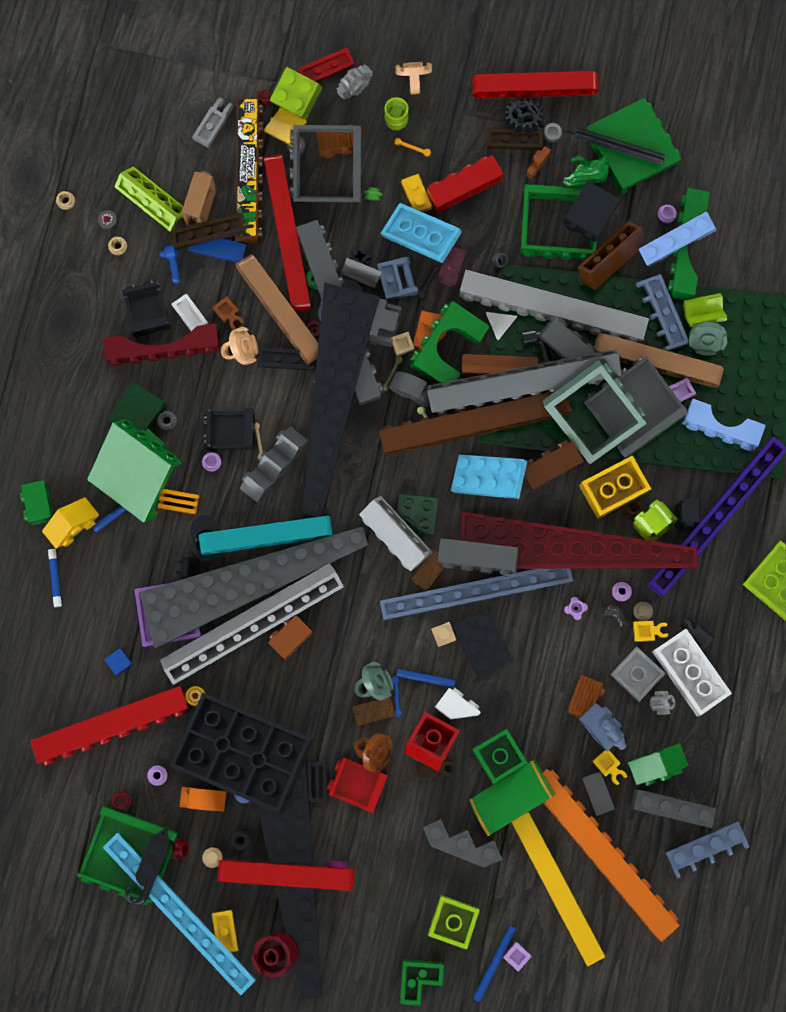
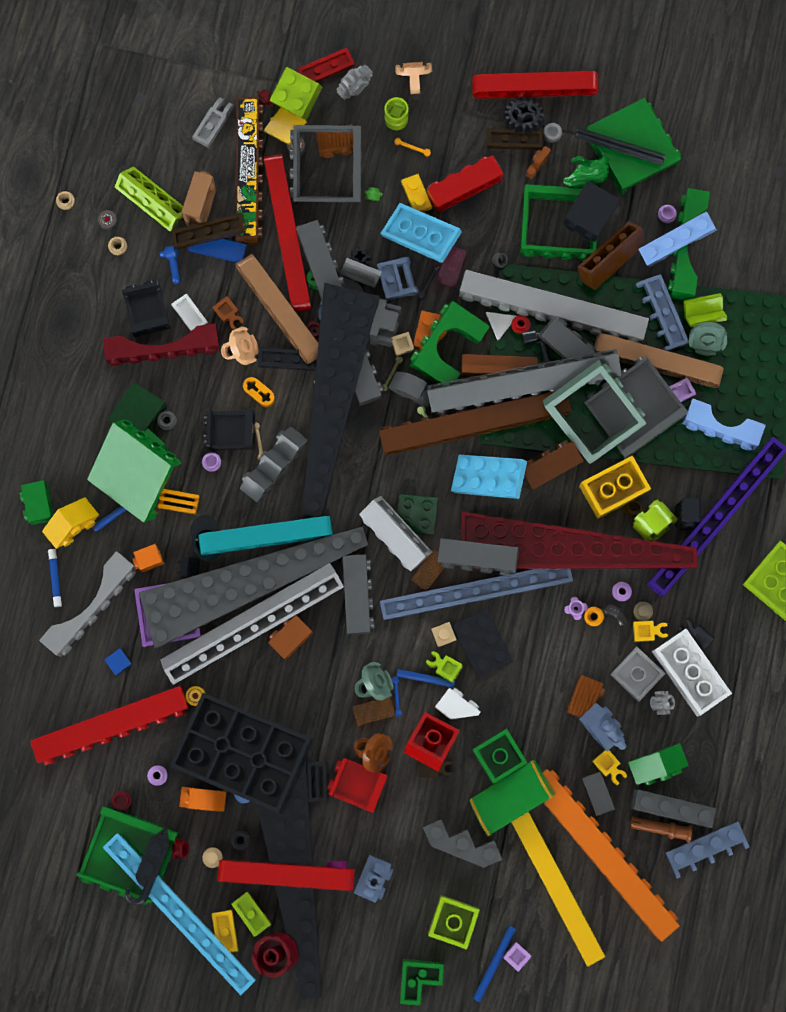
(115, 574): none -> light grey arch
(148, 558): none -> orange brick
(251, 914): none -> lime plate
(261, 389): none -> light orange beam
(356, 595): none -> dark grey brick
(372, 879): none -> sand blue brick
(447, 668): none -> lime plate
(517, 329): none -> red plate
(587, 616): none -> light orange plate
(672, 829): none -> dark orange pin

